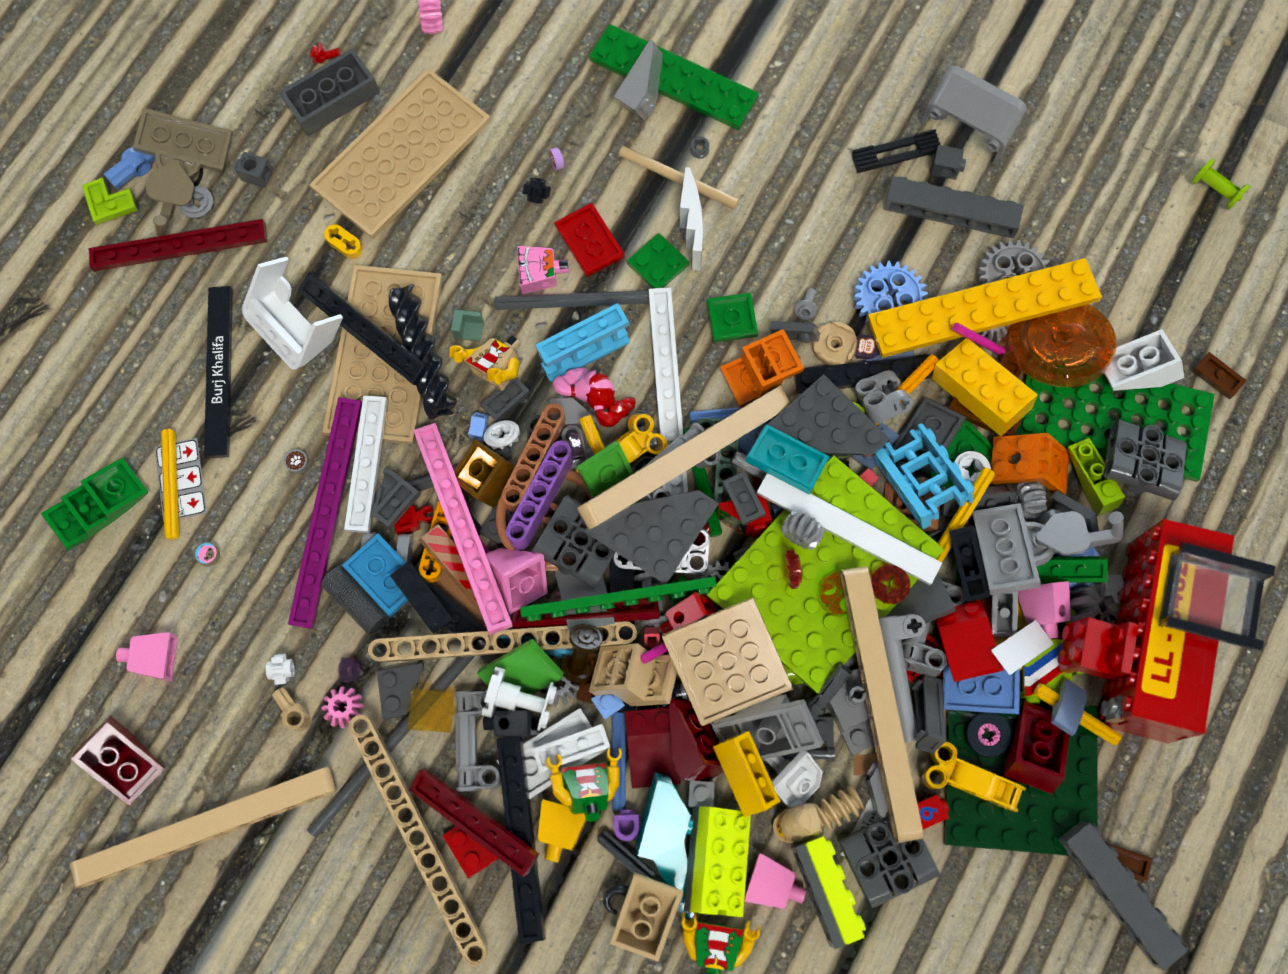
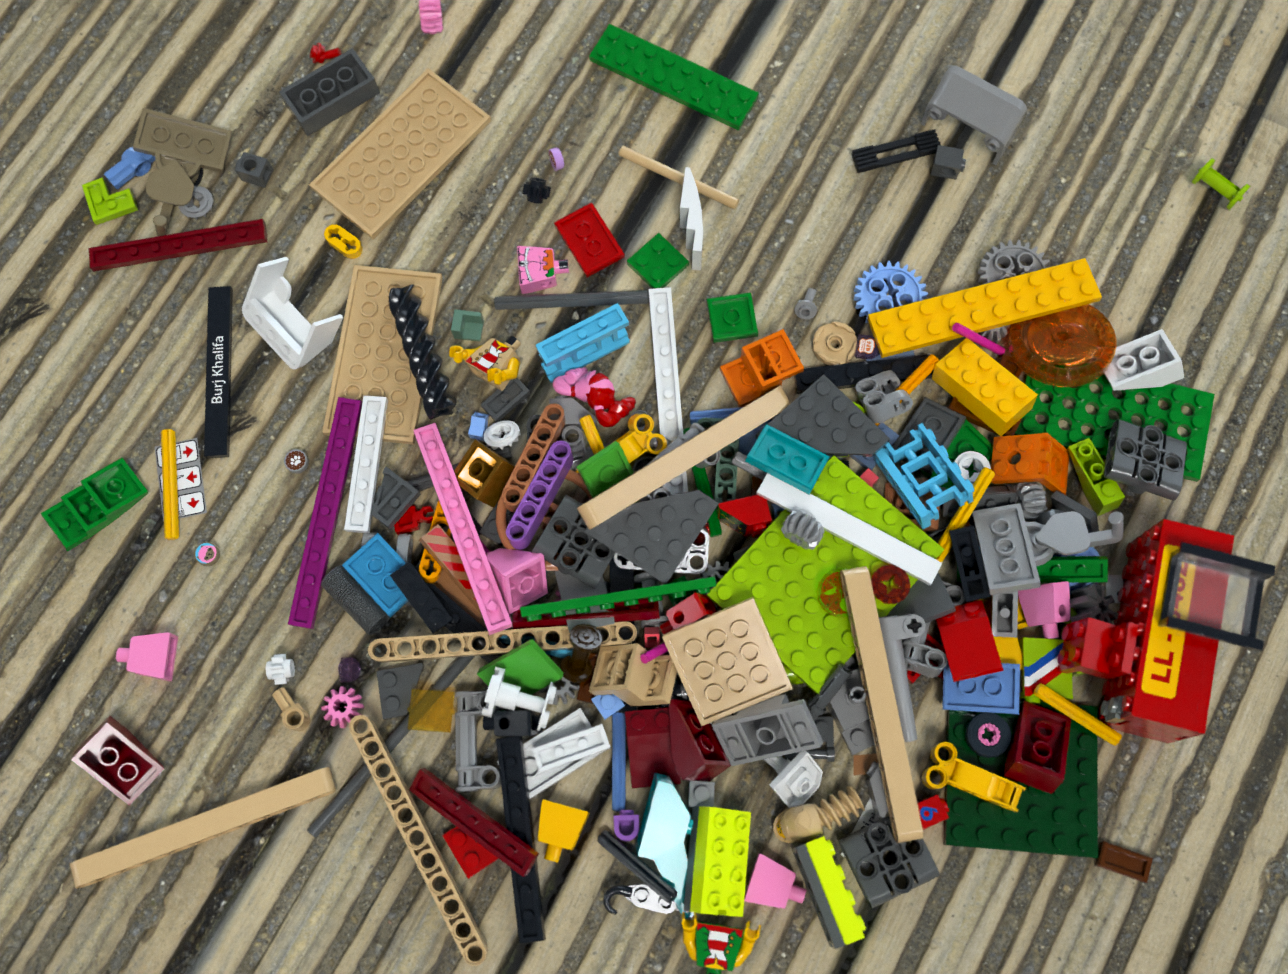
(364, 329): black tile -> none
(576, 444): clear purple tile -> none
(587, 786): torso -> none
(641, 85): light grey slope -> none
(646, 917): tan slope -> none
(700, 154): dark grey bush -> none
(743, 498): dark grey plate -> none
(746, 774): yellow brick -> none
(793, 569): clear red gear -> none
(797, 331): dark grey plate -> none
(929, 714): dark grey container -> none
(954, 207): dark grey brick -> none
(1022, 647): white sticker -> none
(1069, 708): sand blue slope -> none
(1122, 895): dark grey brick -> none
(1219, 375): reddish brown plate -> none

